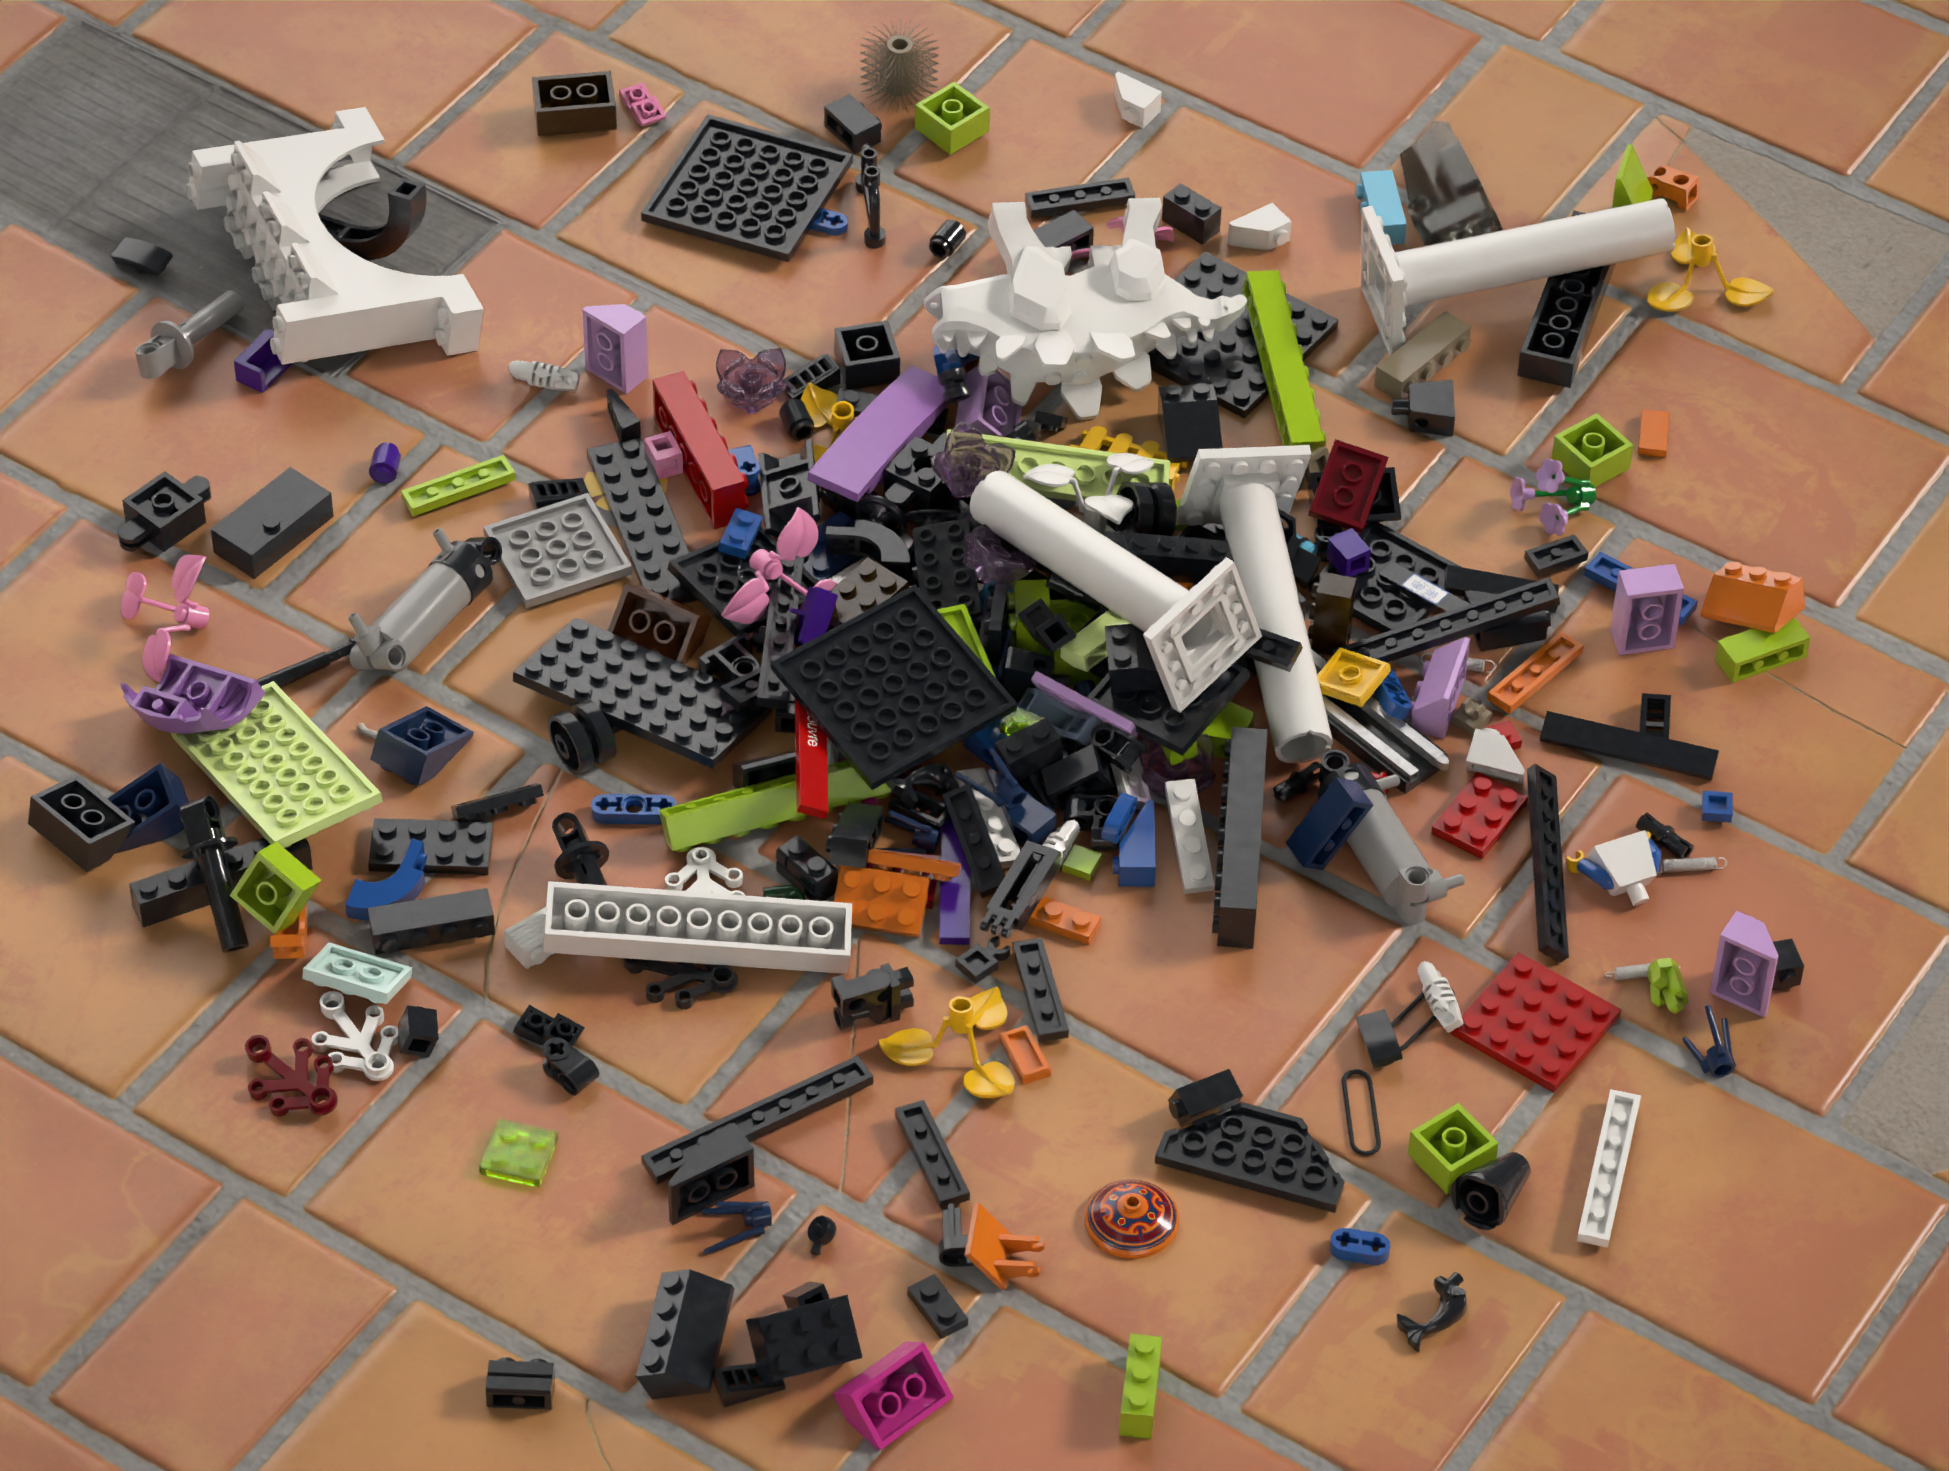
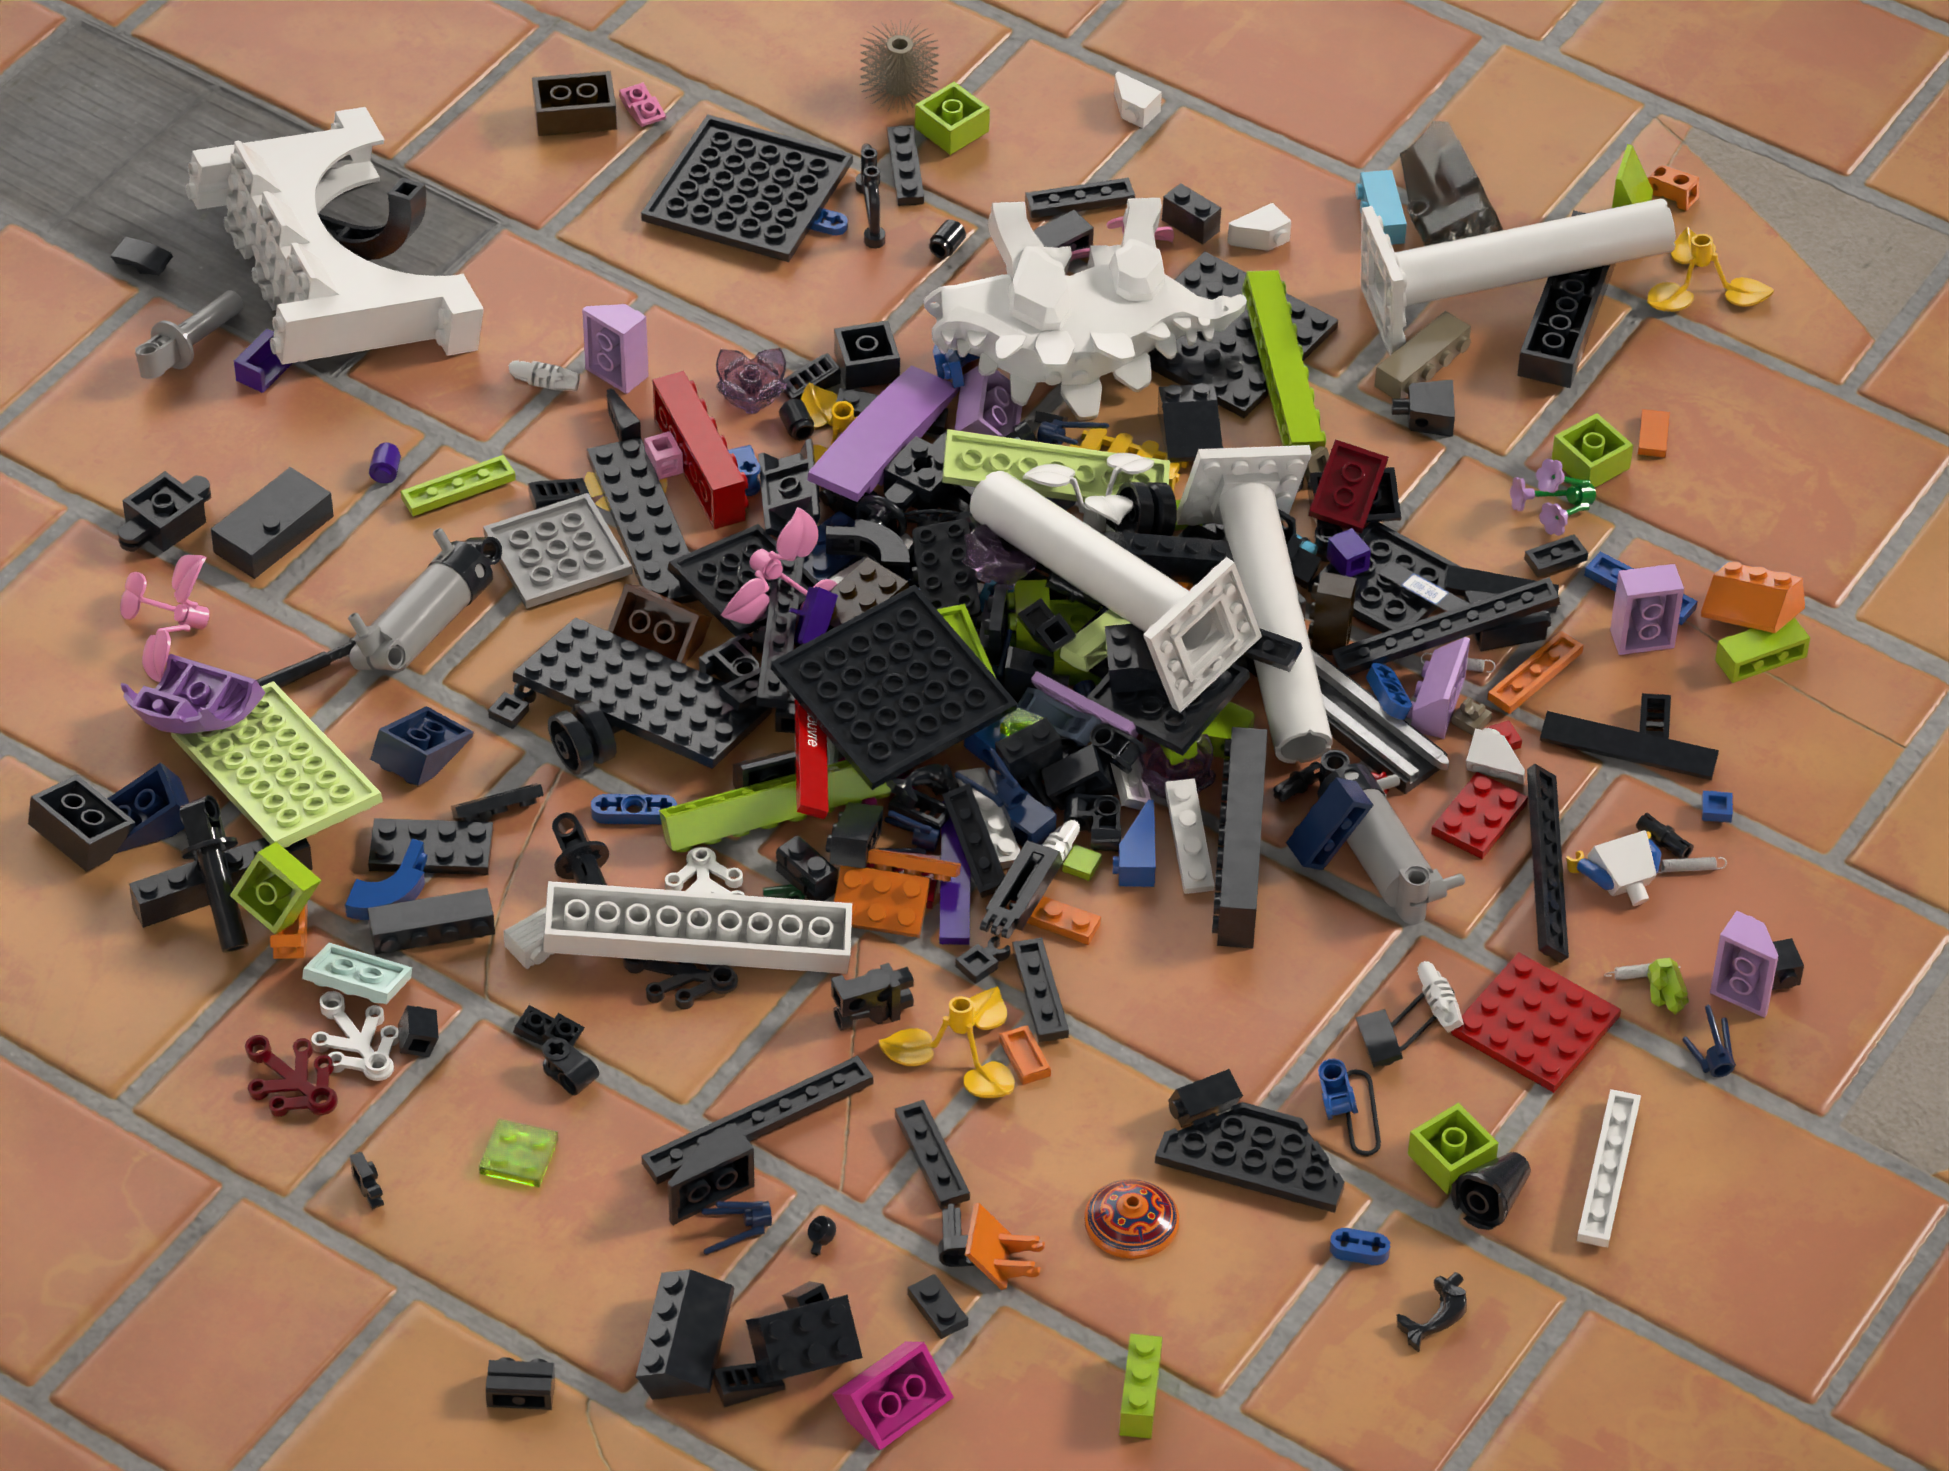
(363, 729): white leg -> none
(365, 1176): none -> black plate
(512, 708): none -> black plate
(740, 533): blue plate -> none
(852, 123): black brick -> none
(905, 165): none -> plate
(954, 385): black wheel -> none
(968, 449): brick -> none
(1054, 434): none -> dark blue plant
(1119, 818): blue beam -> none
(1337, 1093): none -> blue piece
(1352, 676): yellow tile -> none

